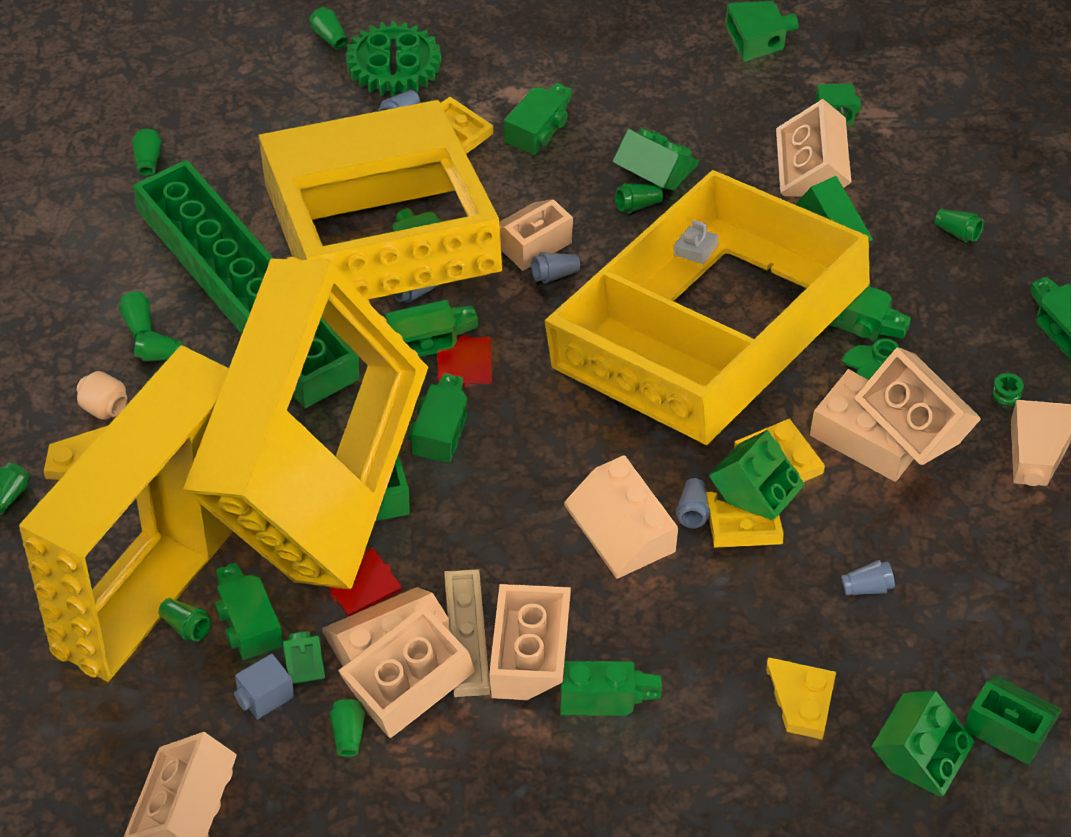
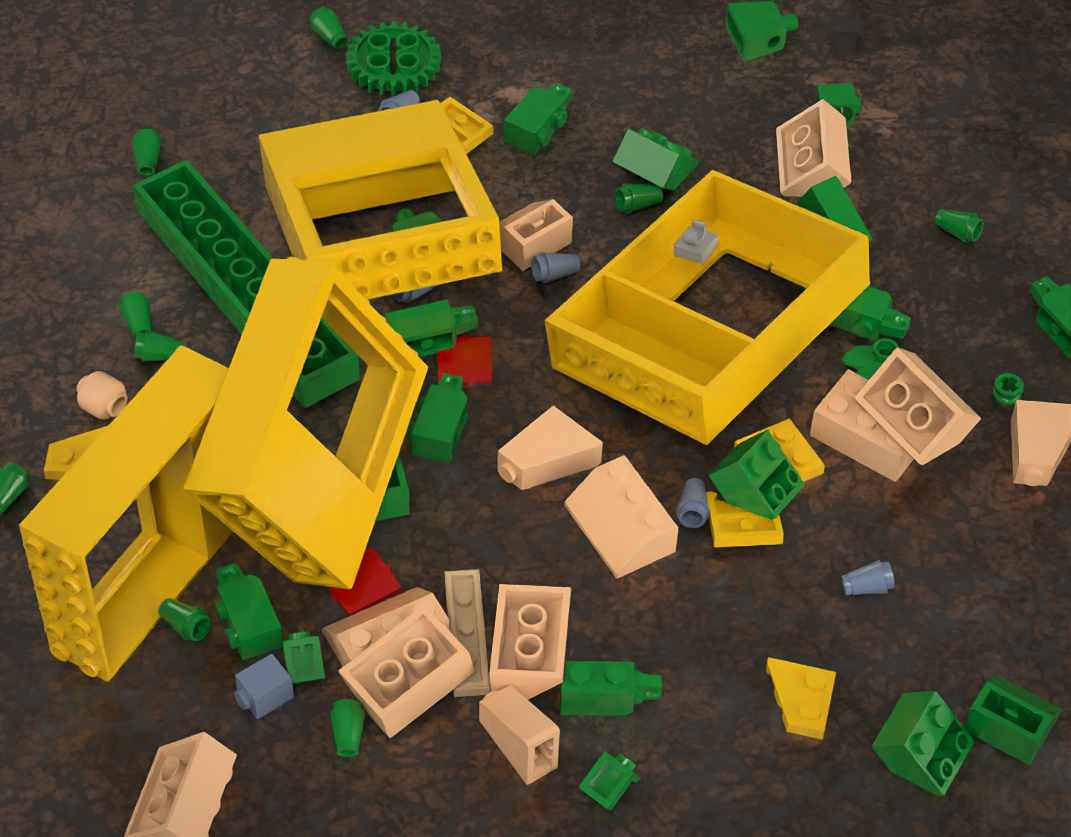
(521, 732): none -> light nougat slope
(548, 451): none -> light nougat slope
(609, 779): none -> green bracket

